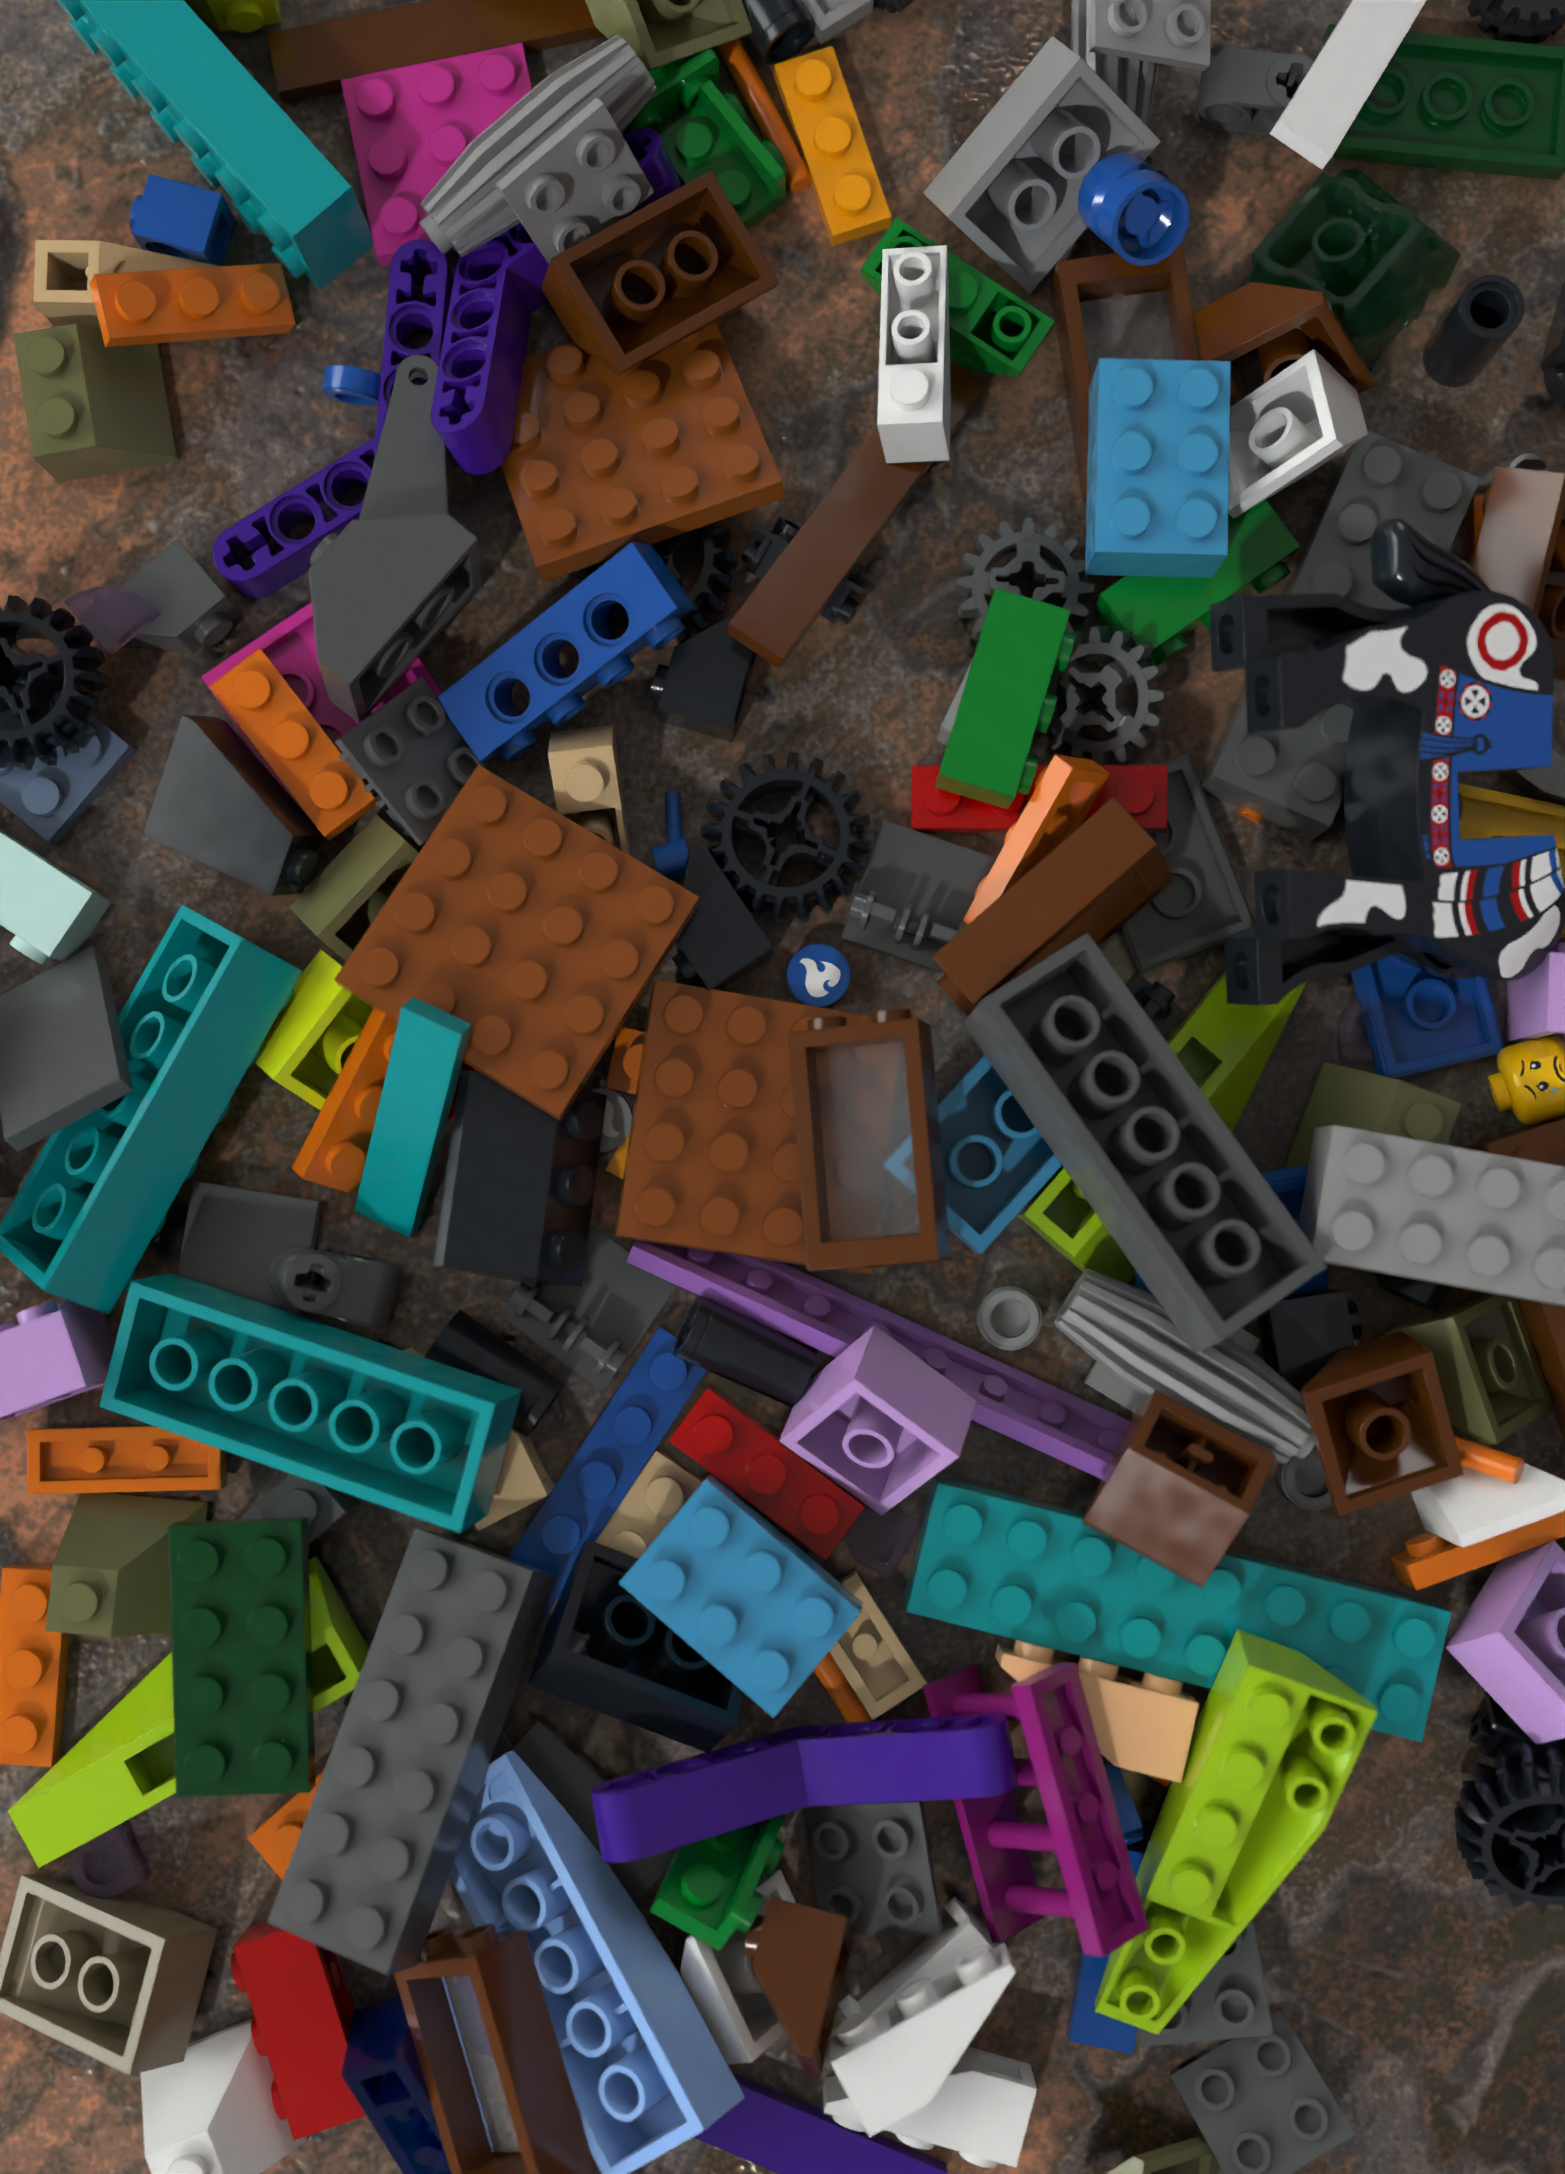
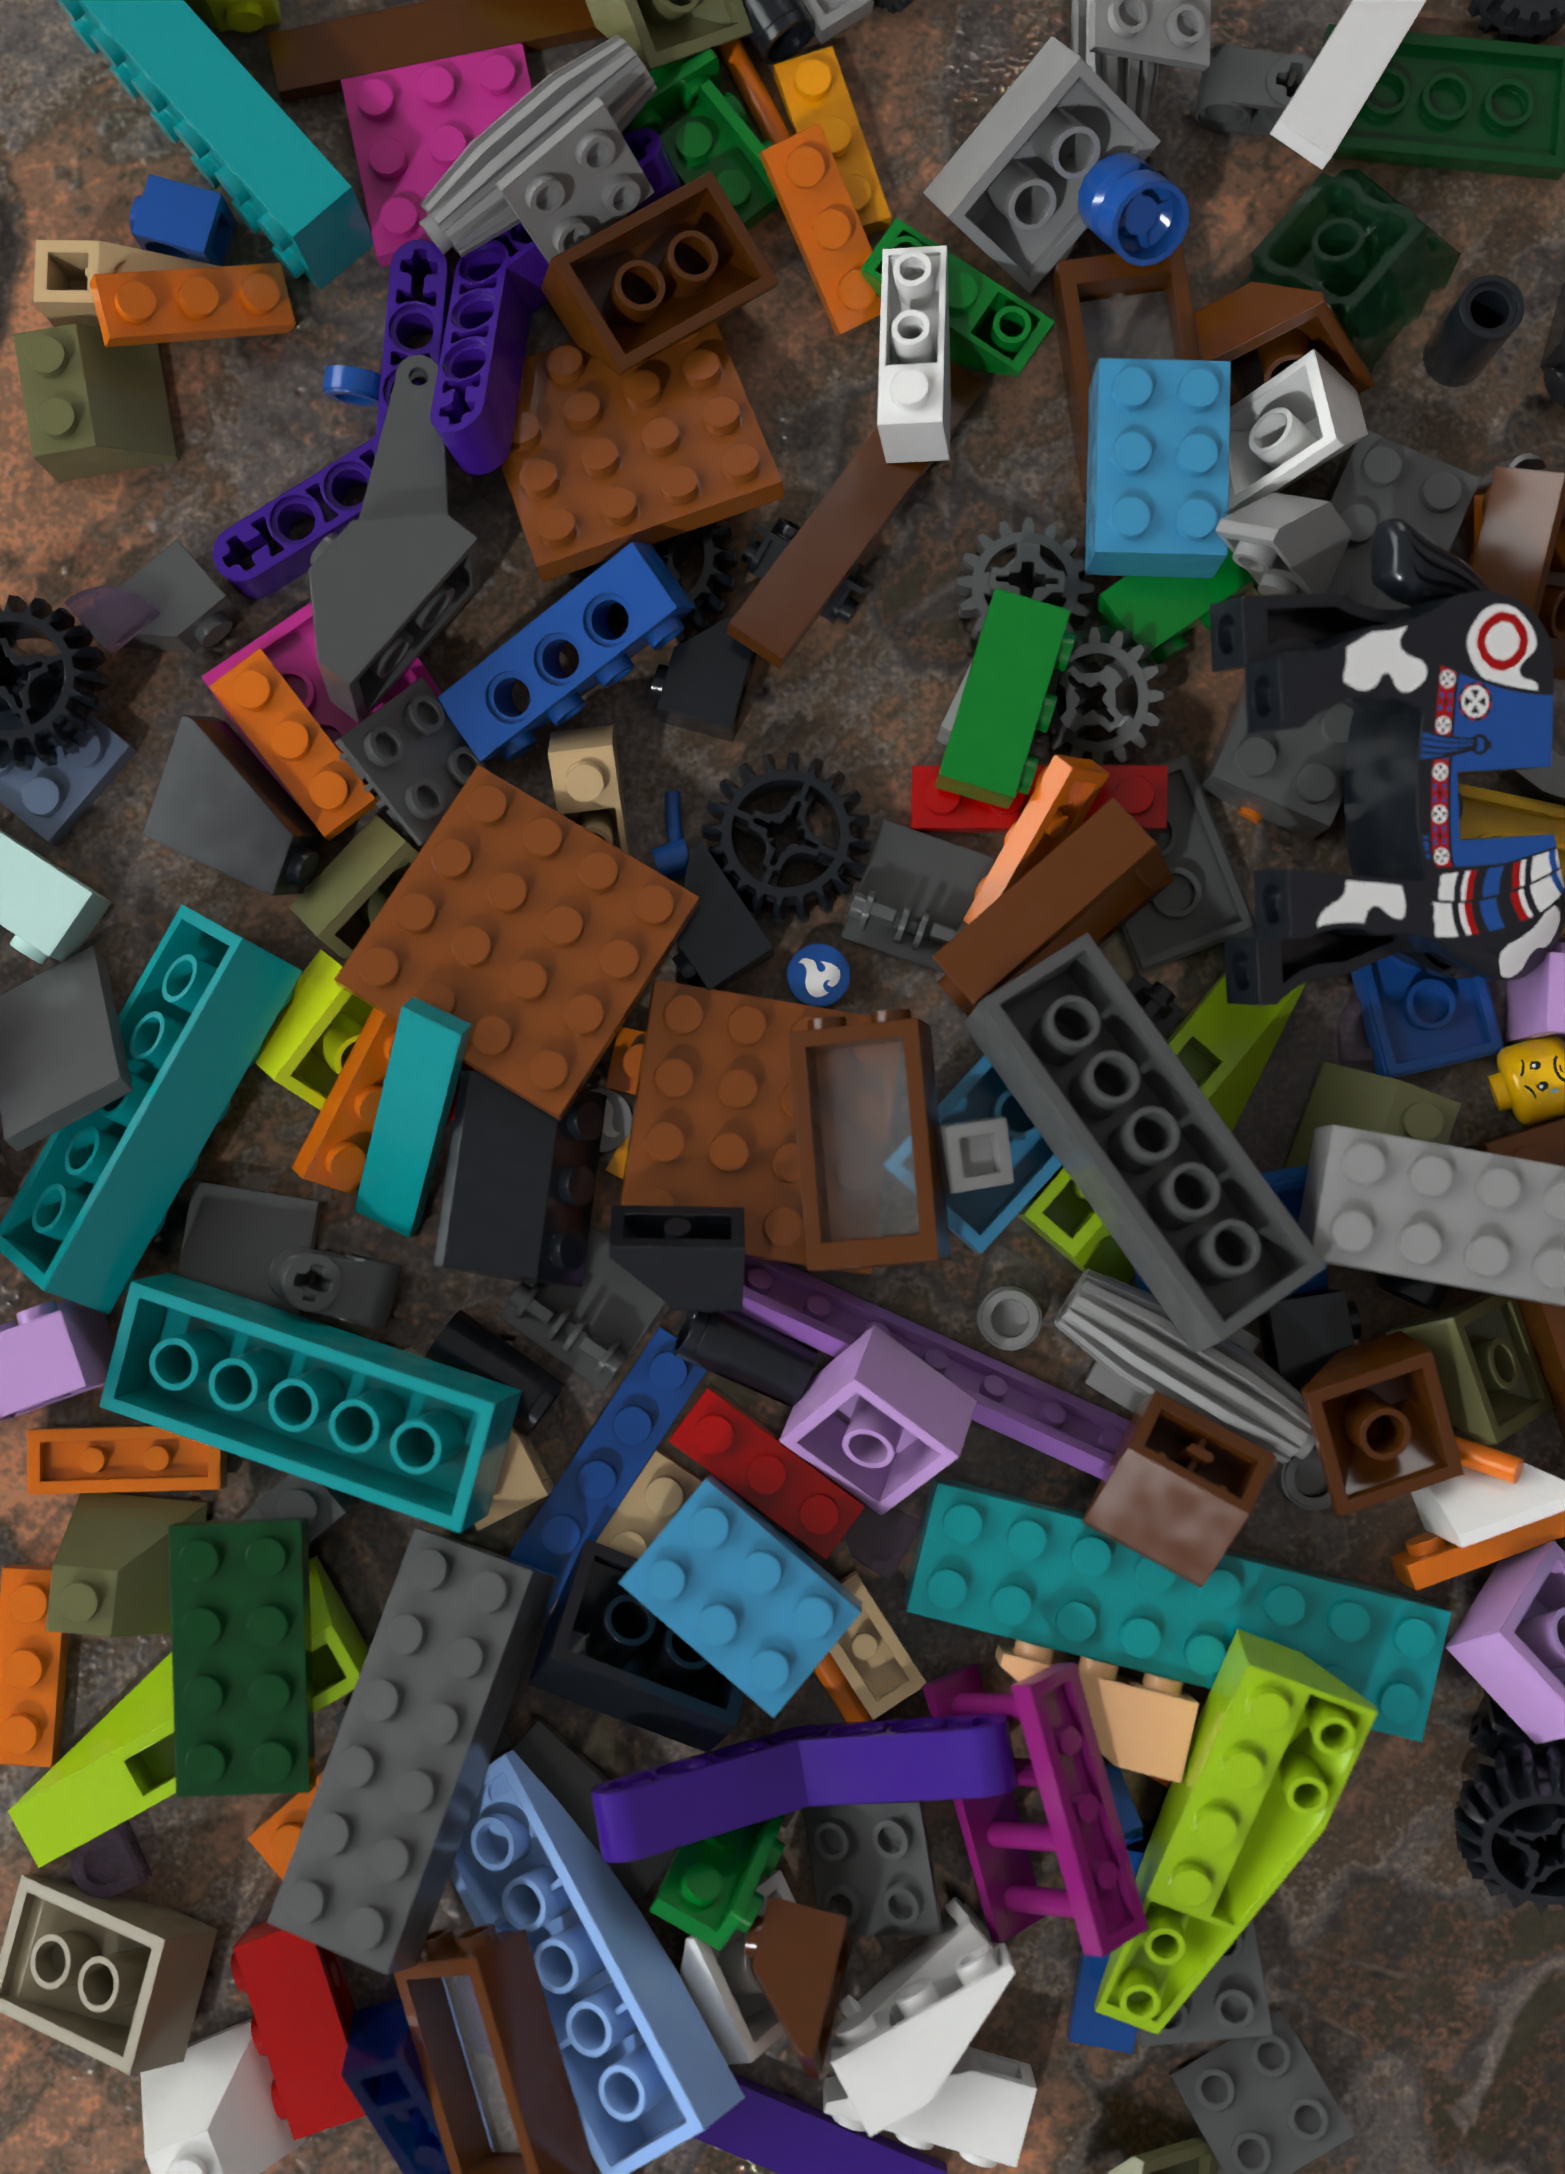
(683, 1253): none -> black slope
(823, 225): none -> orange plate
(974, 1154): none -> light grey plate
(1287, 542): none -> light grey slope

